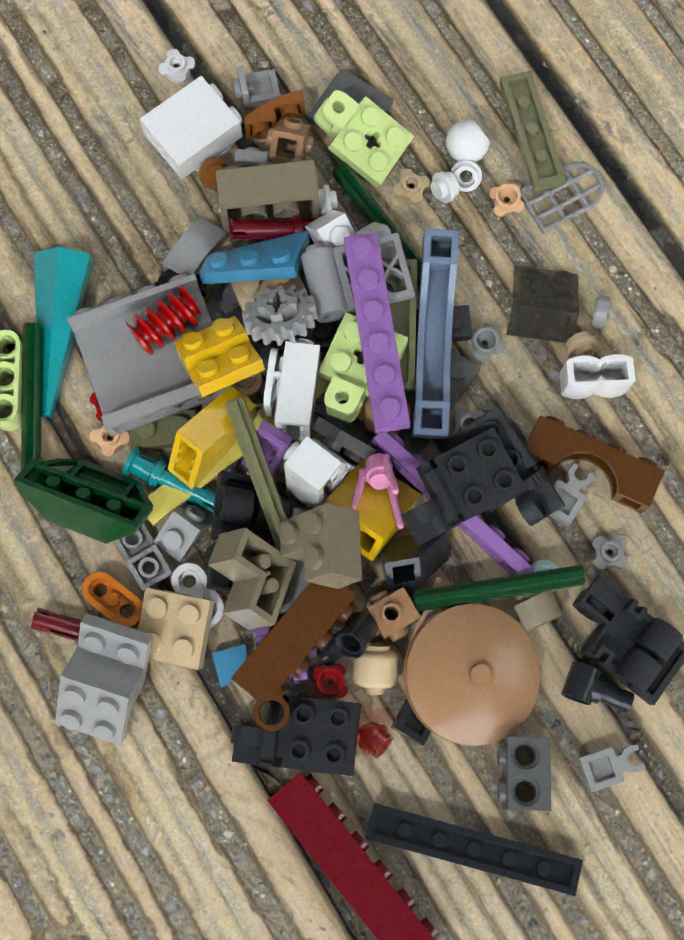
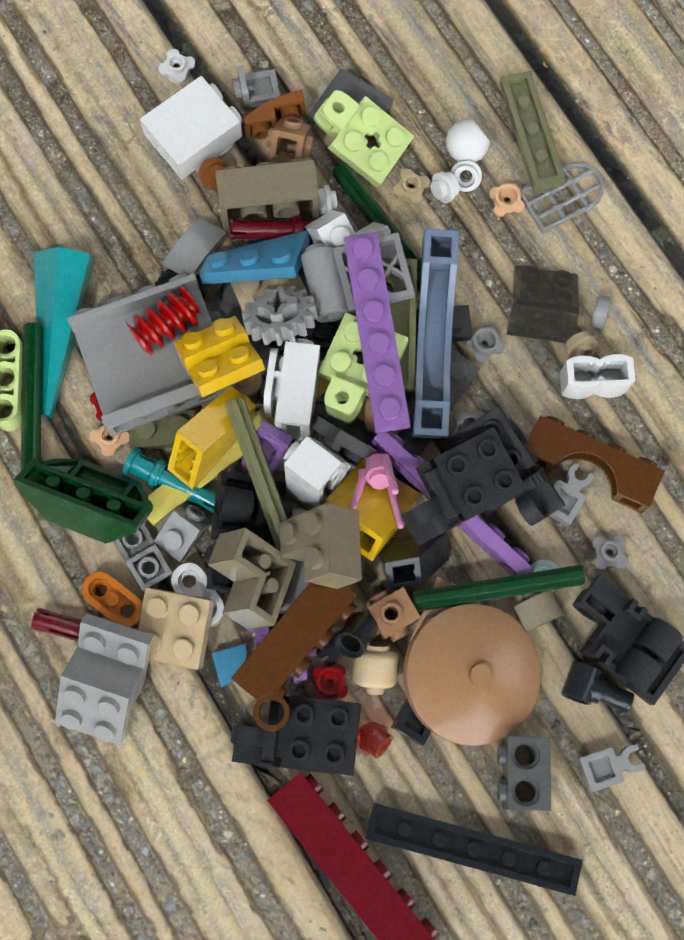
(250, 157): light grey plate -> none

